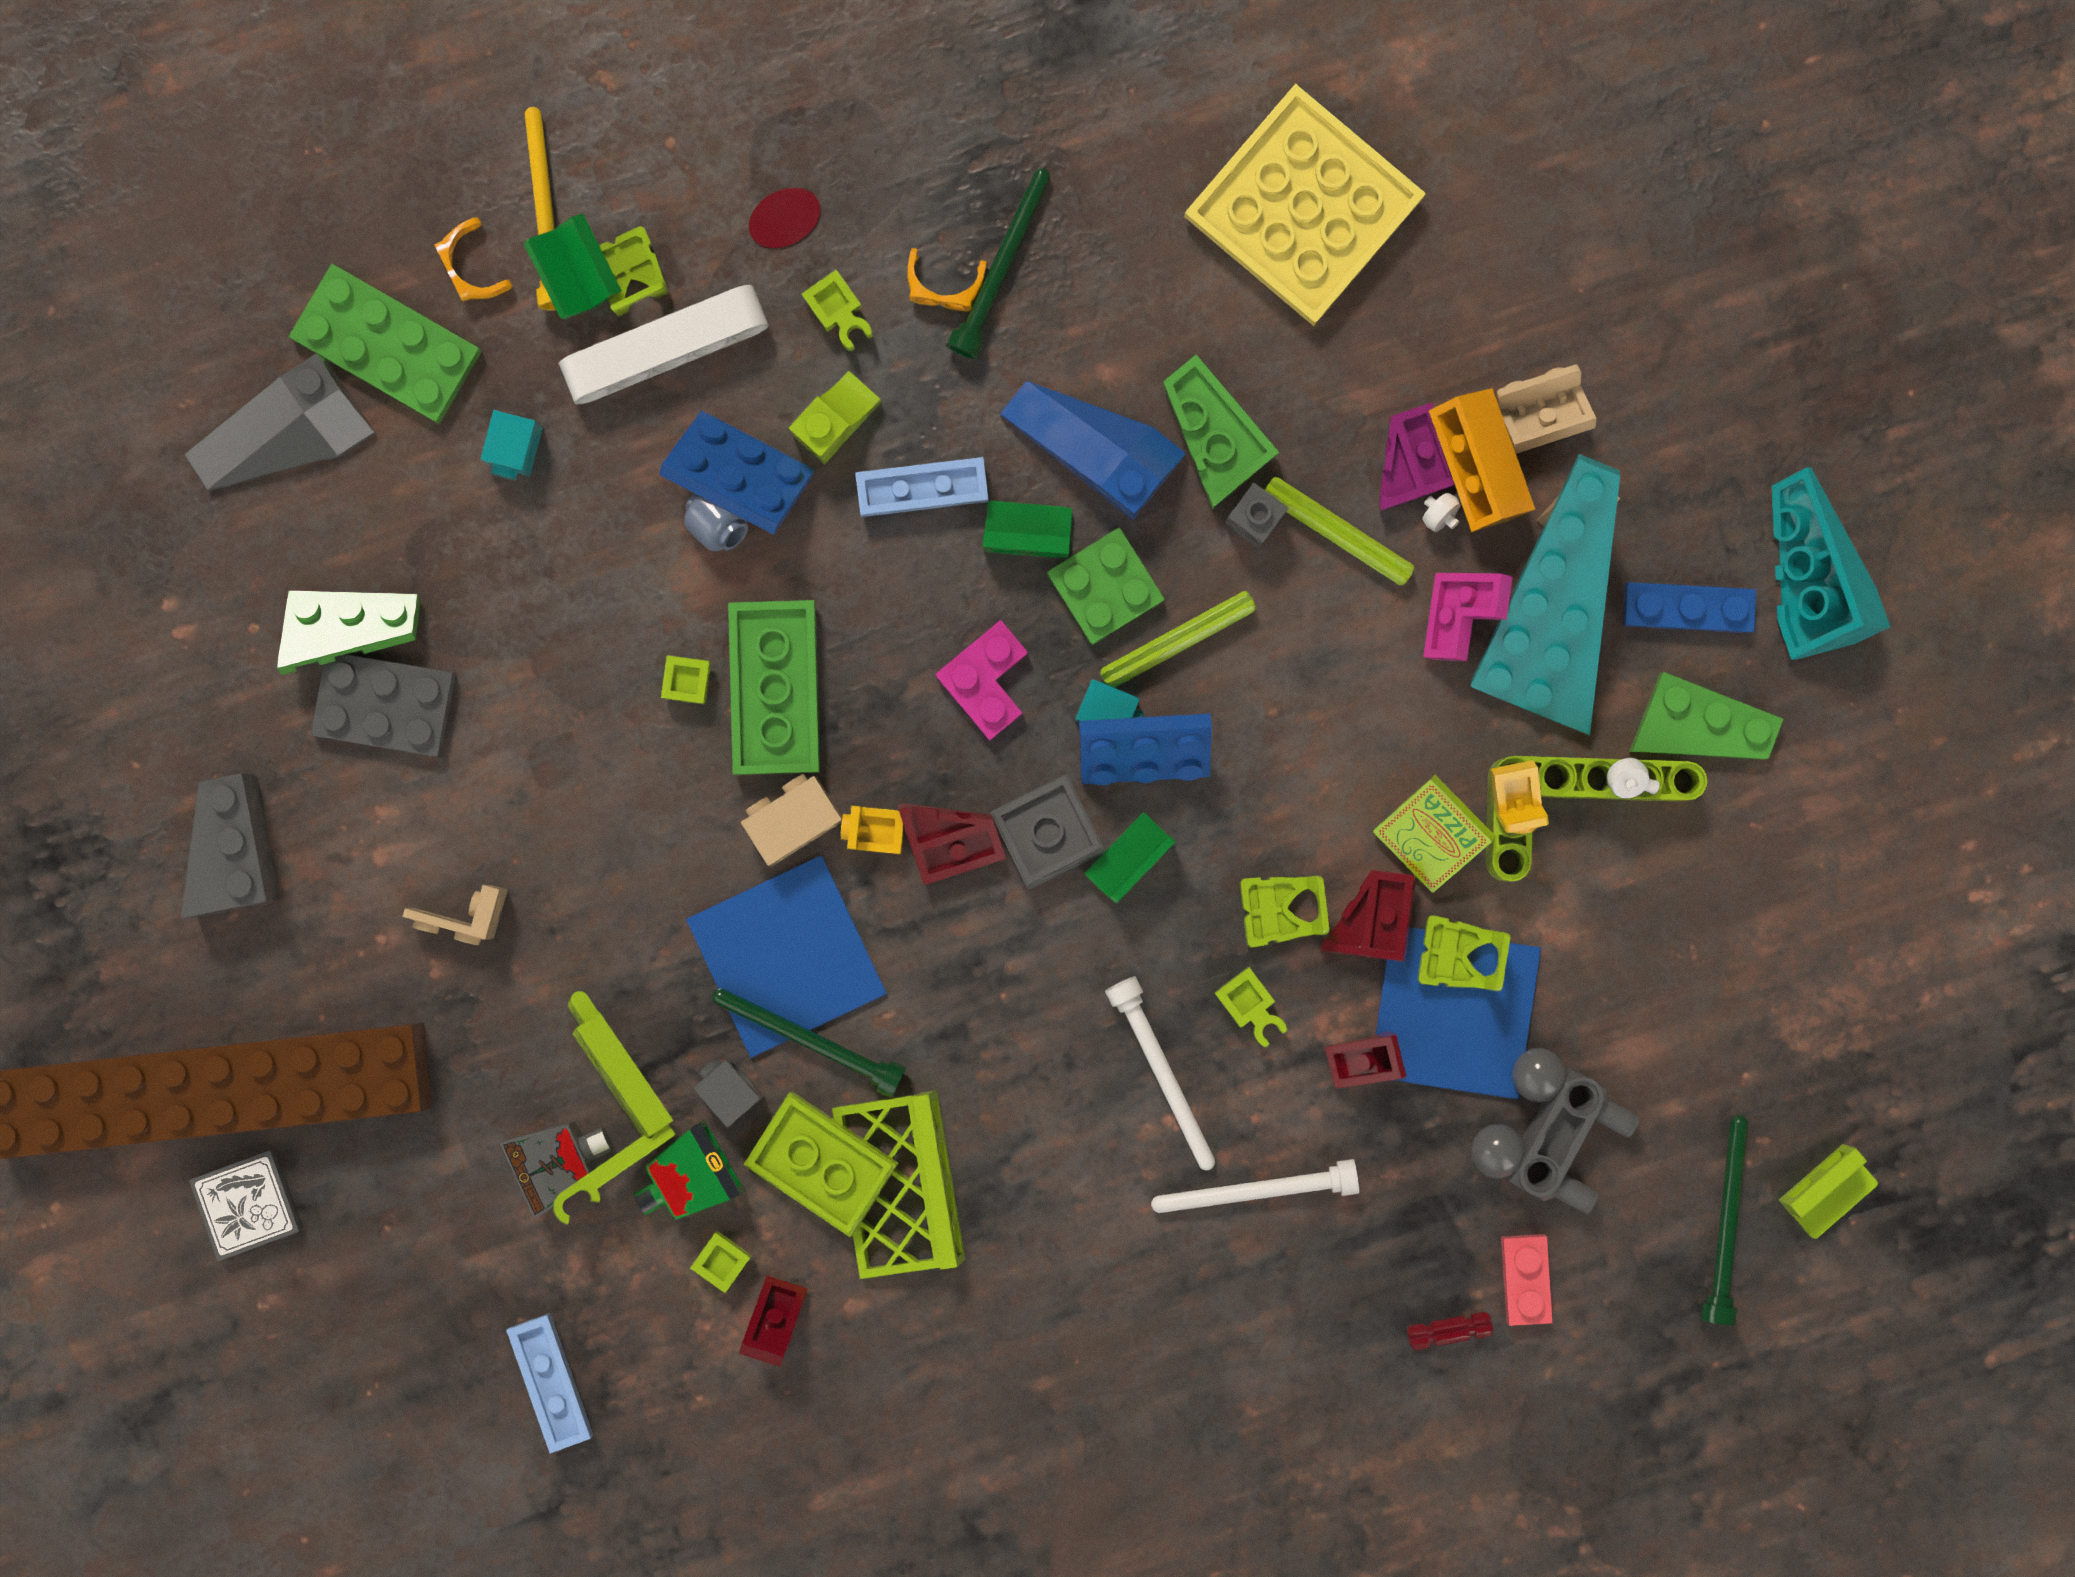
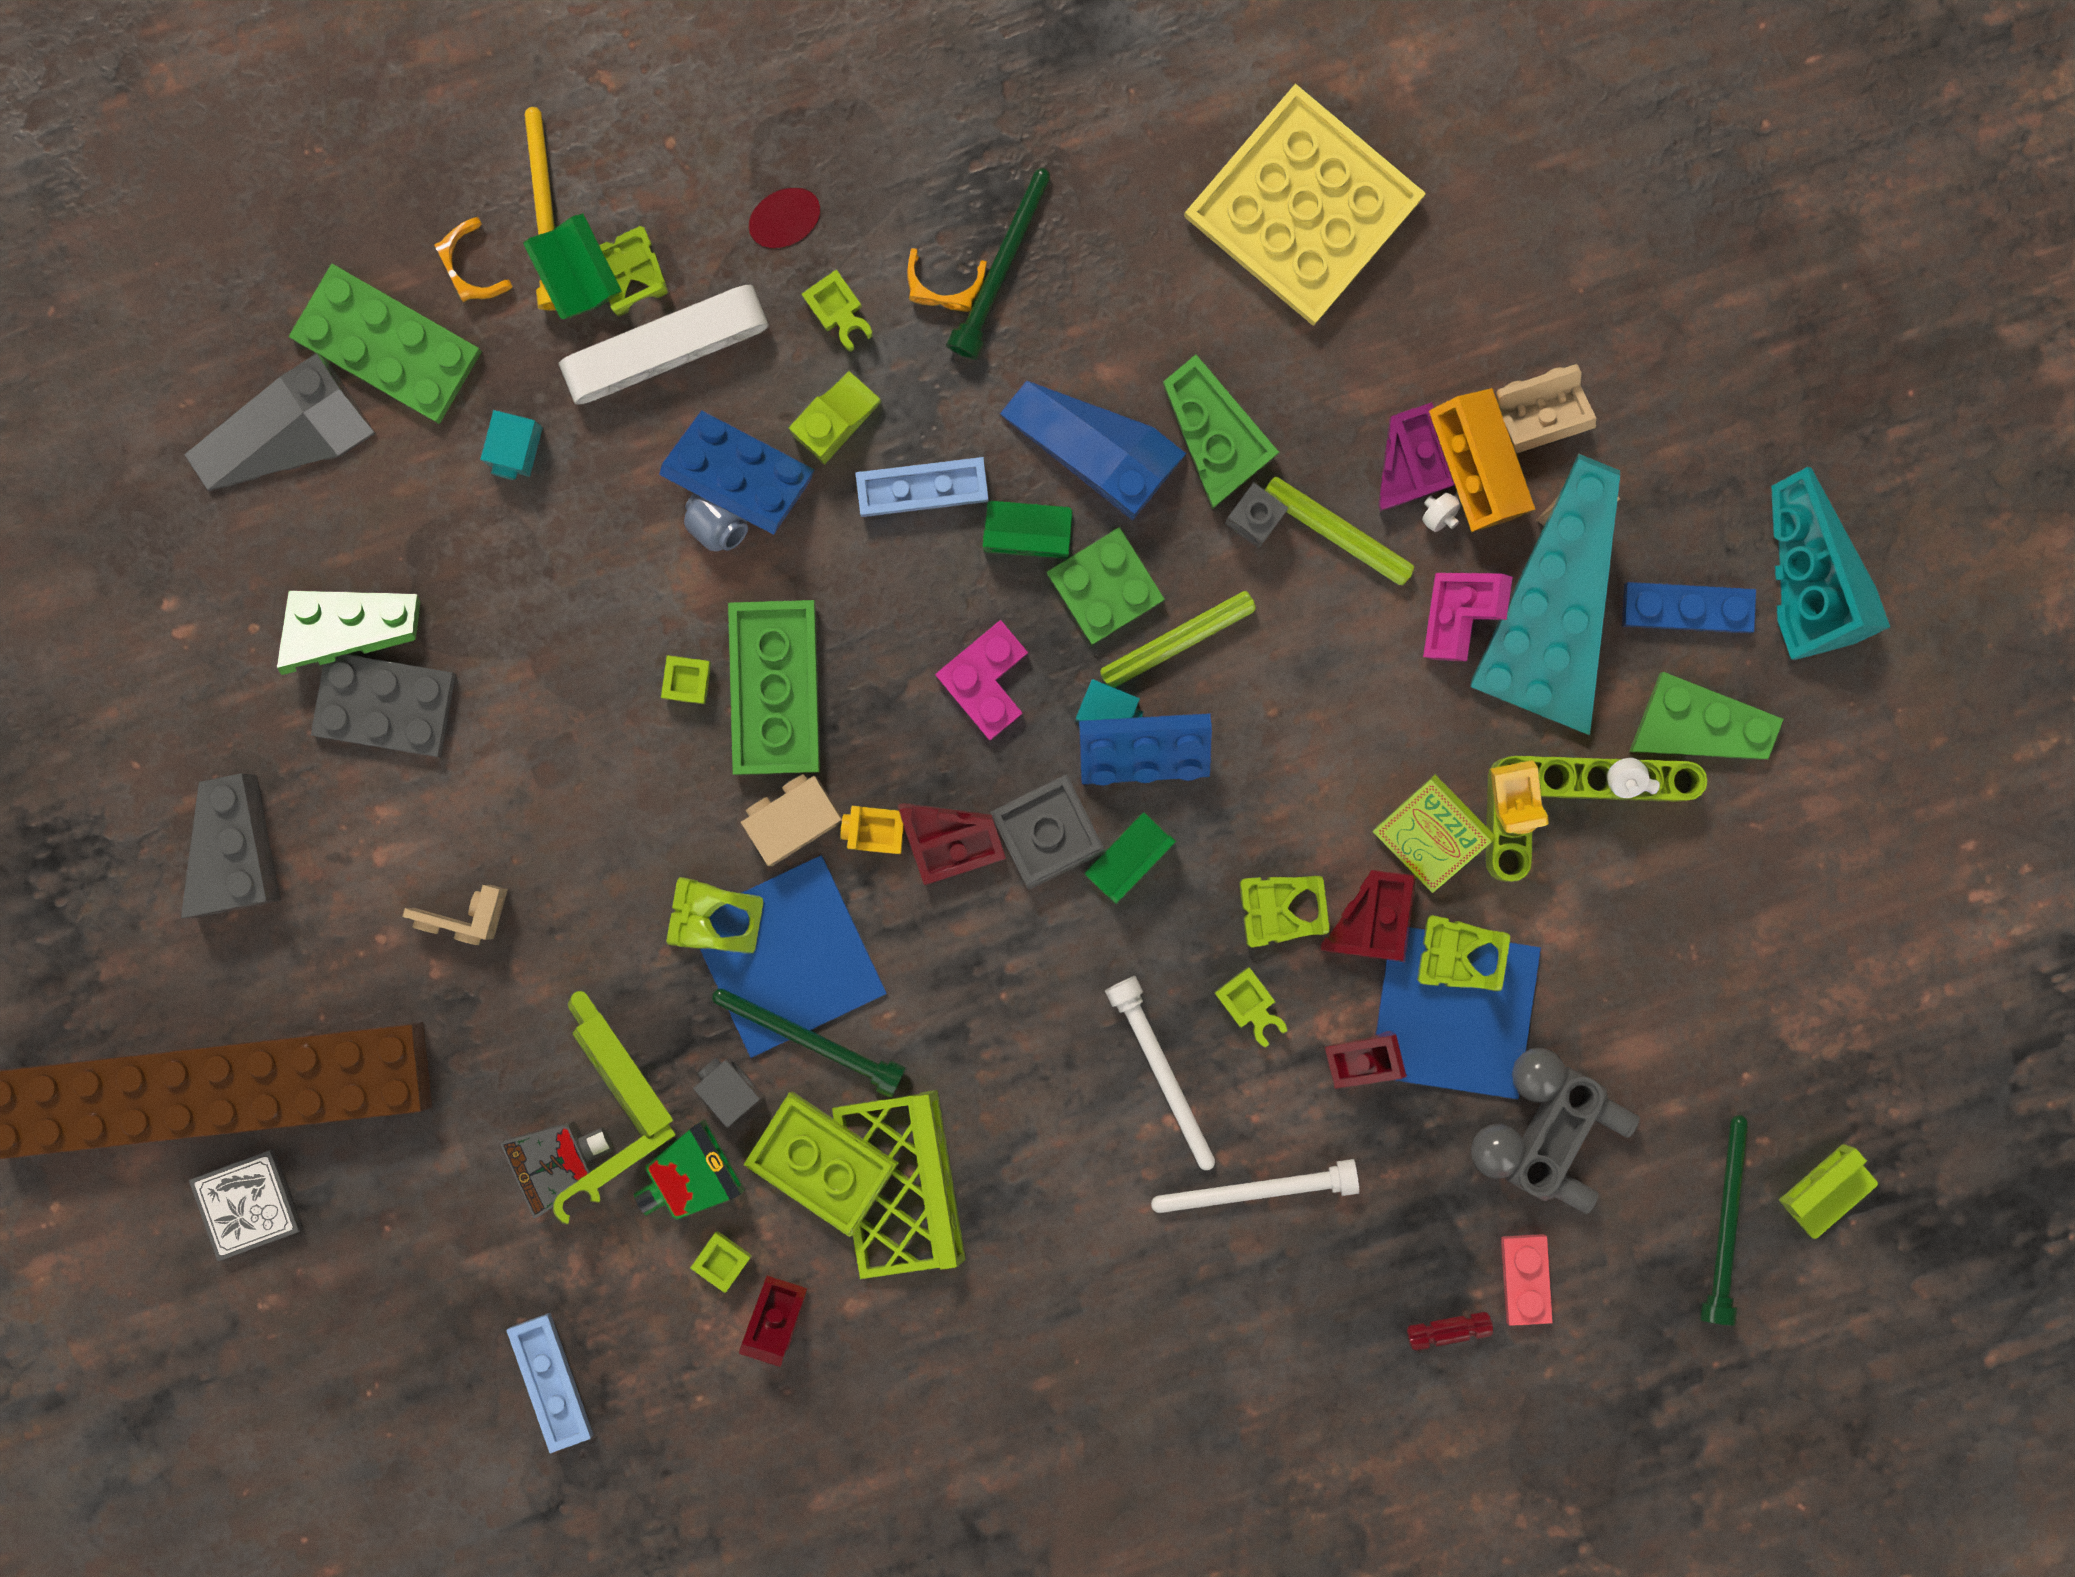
(691, 922): none -> lime piece

